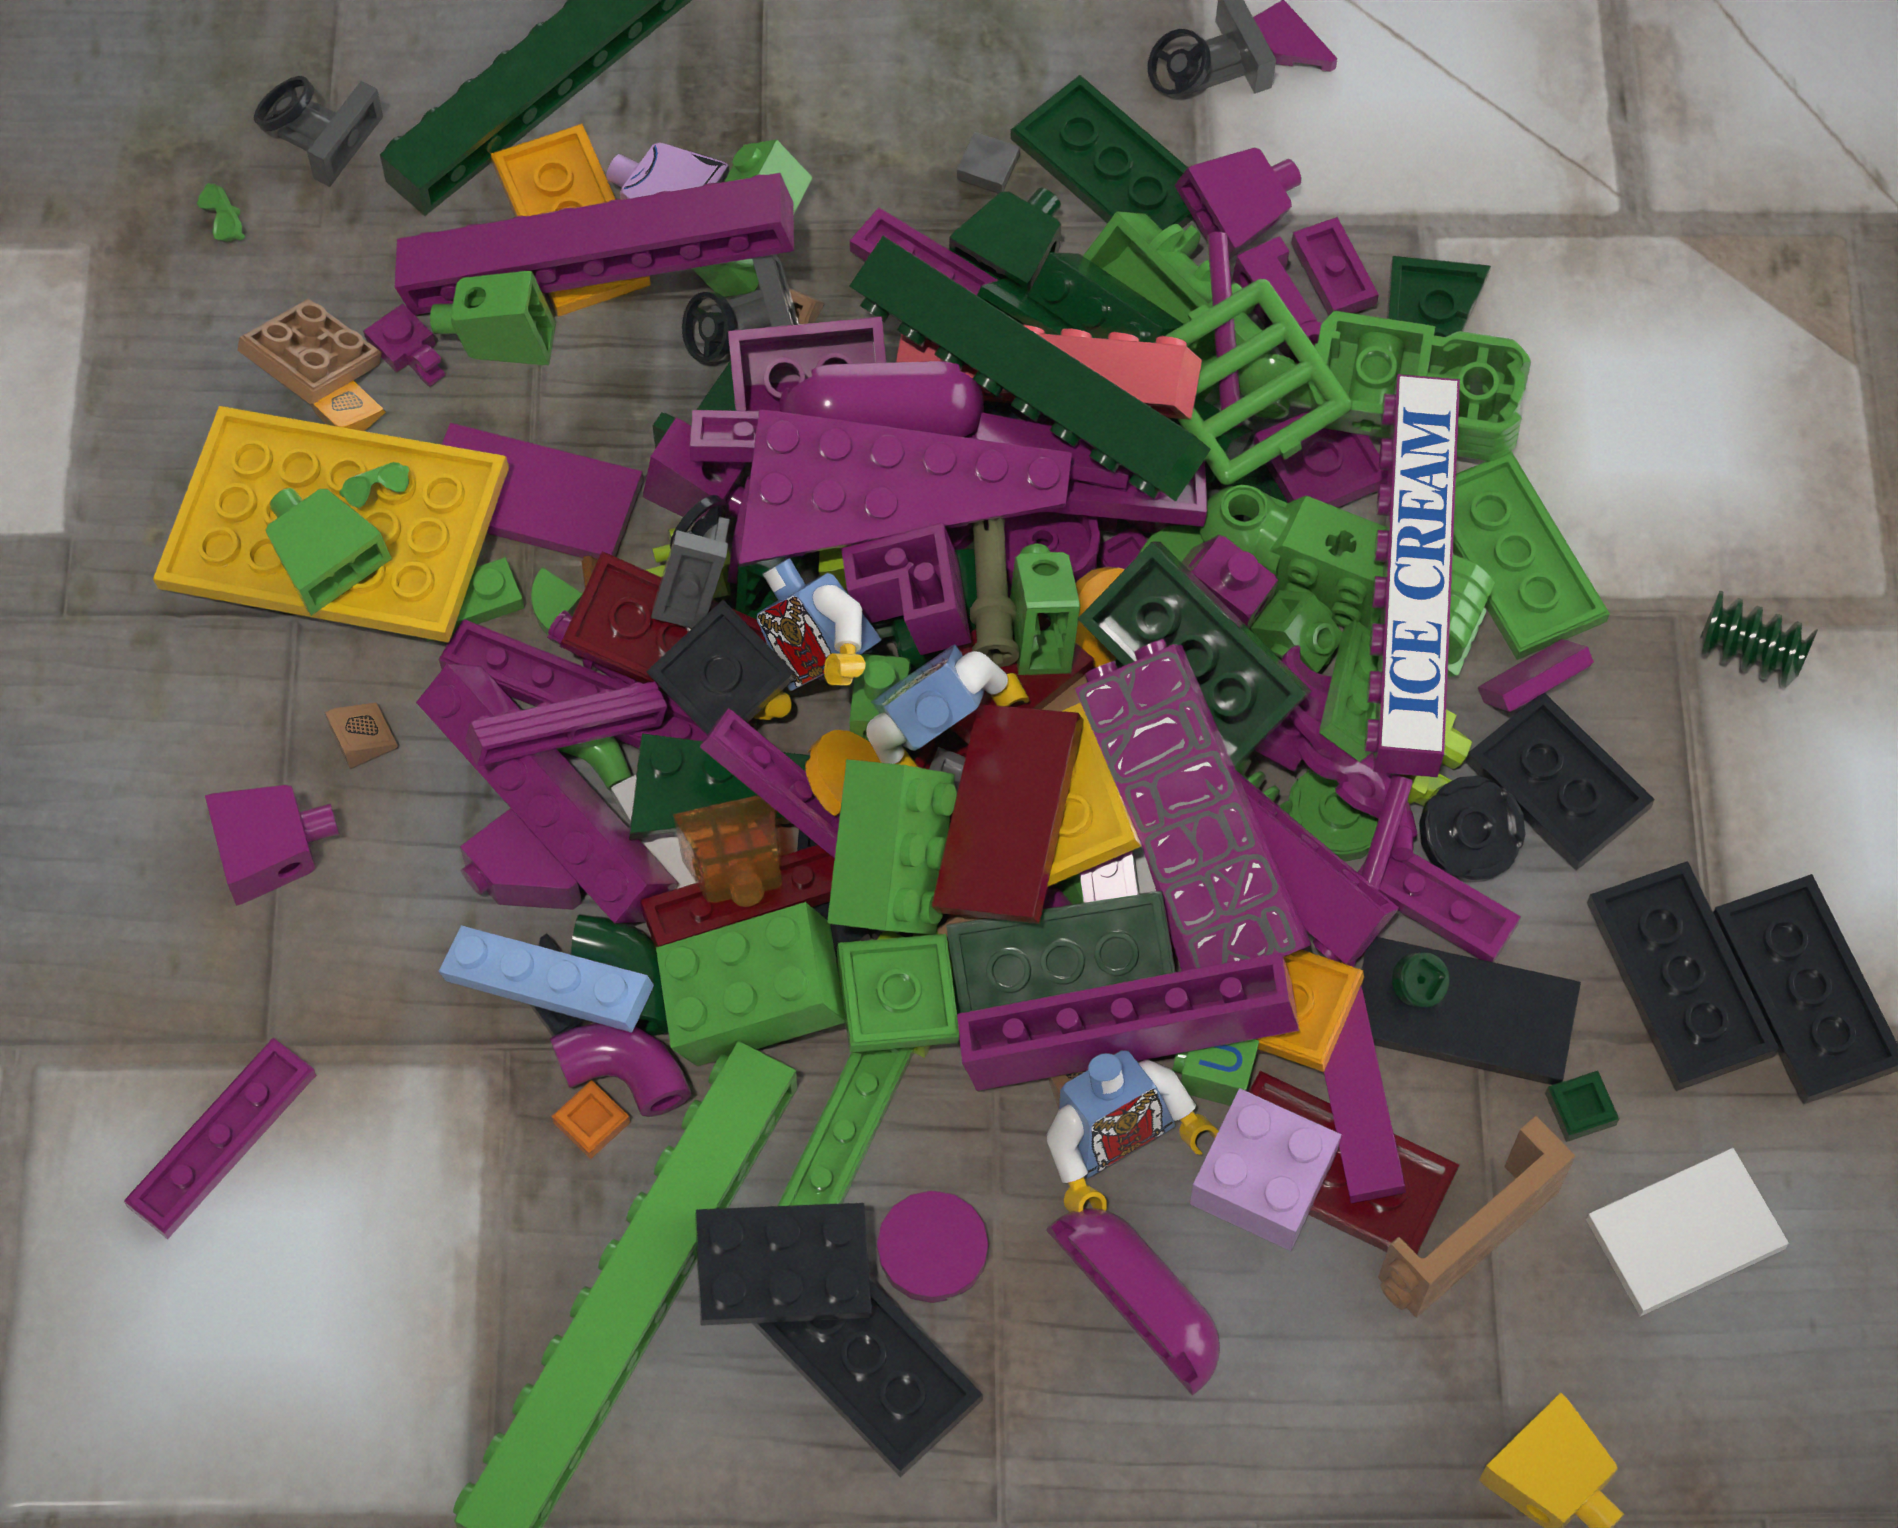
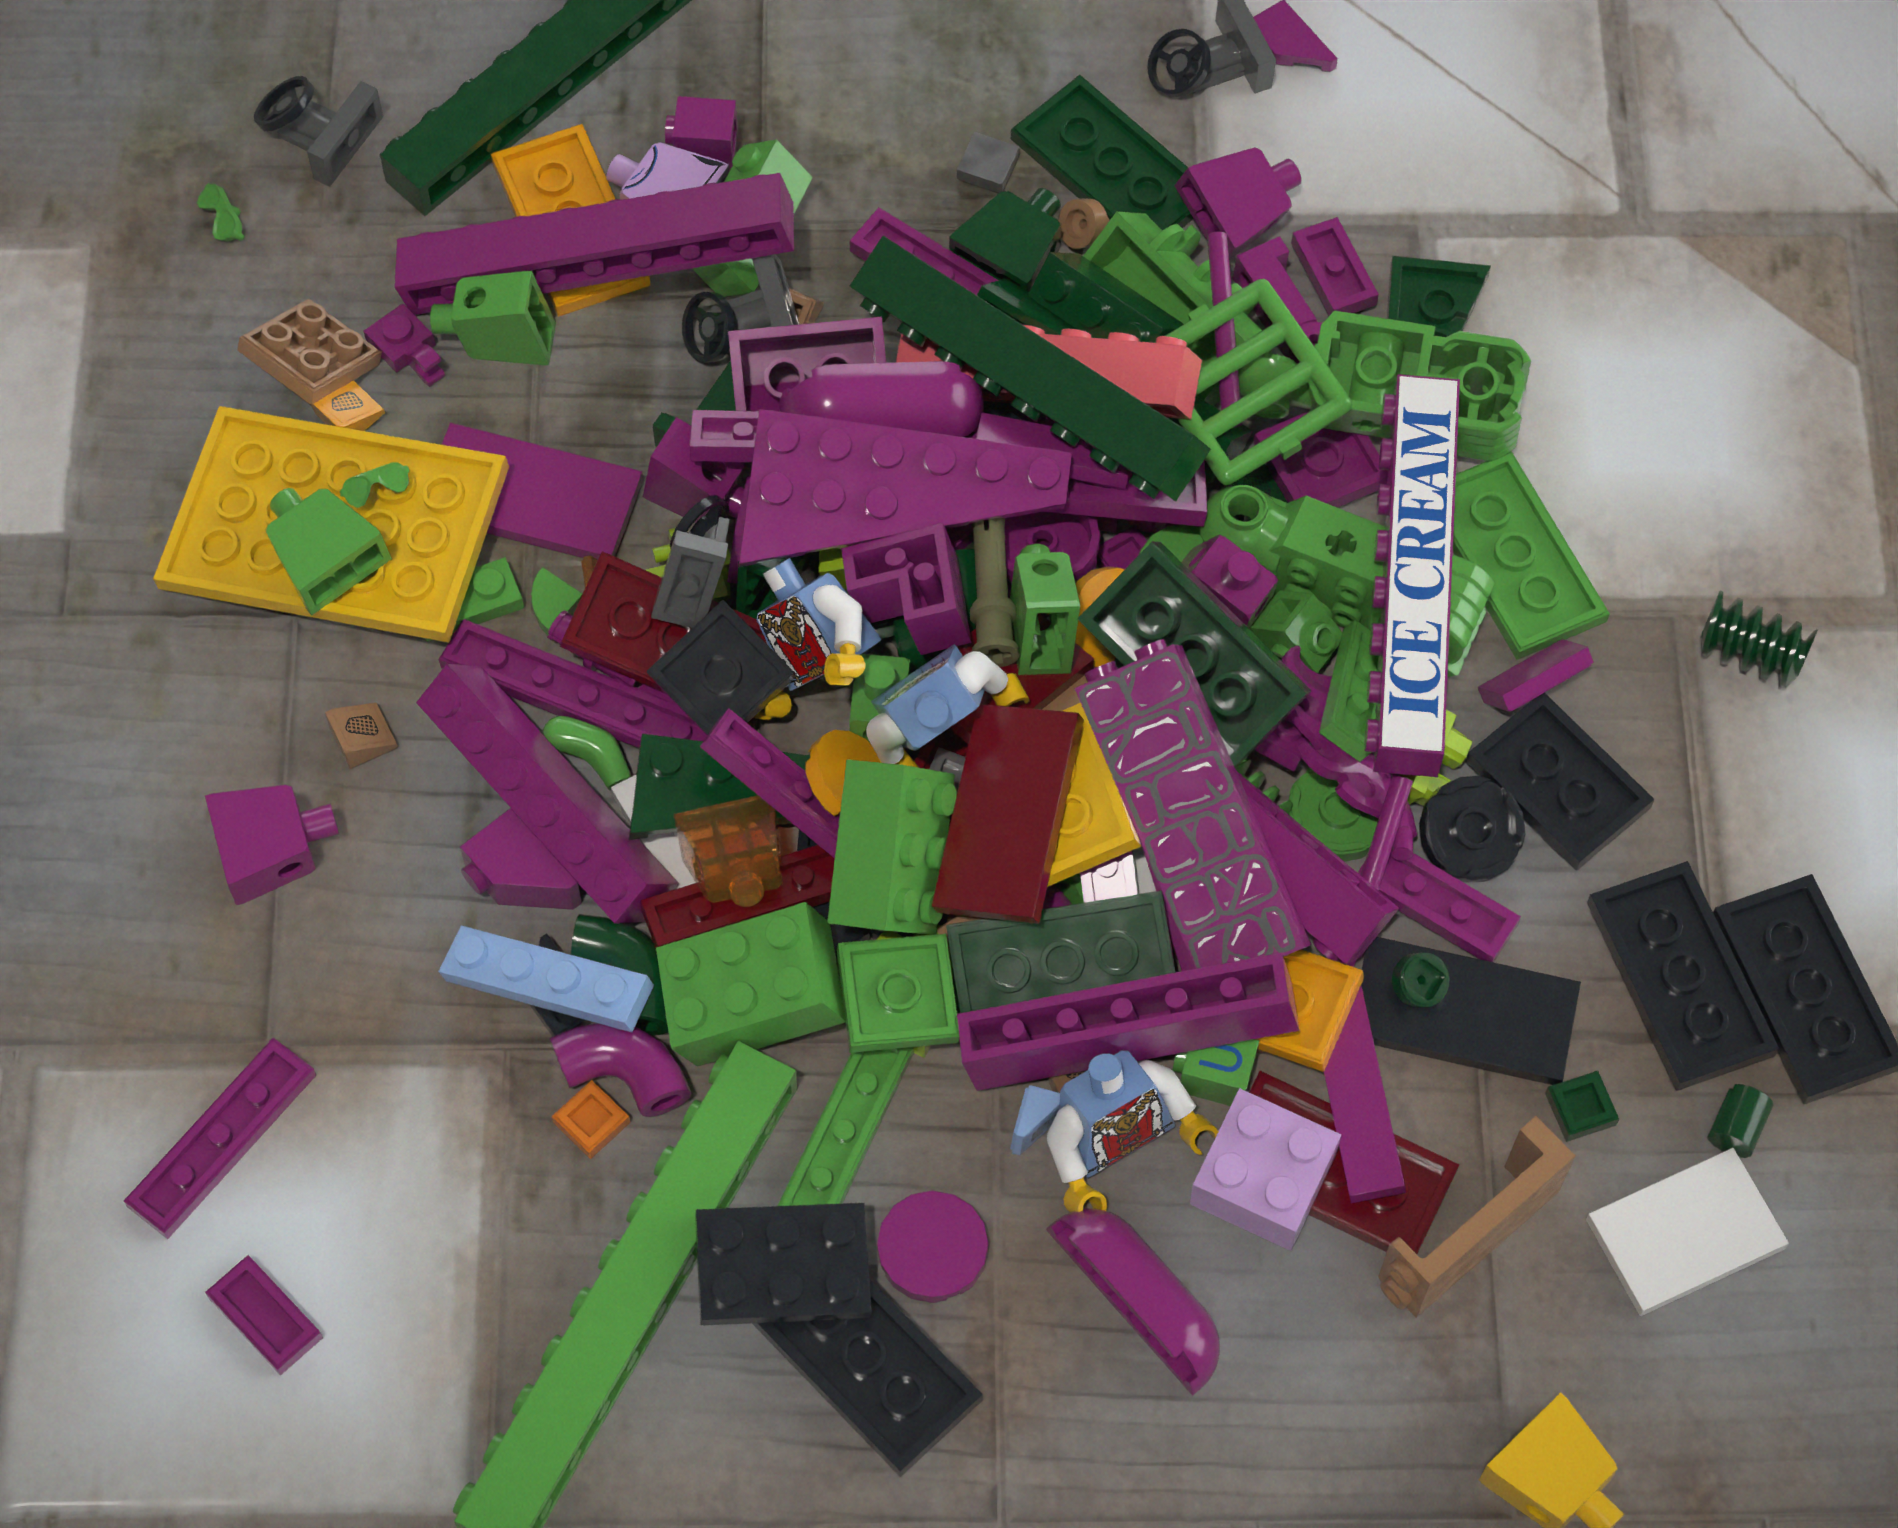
(264, 1315): none -> magenta tile
(565, 723): magenta piece -> none
(704, 127): none -> magenta brick
(1034, 1117): none -> light blue slope
(1082, 222): none -> medium nougat tile
(1741, 1120): none -> dark green piece

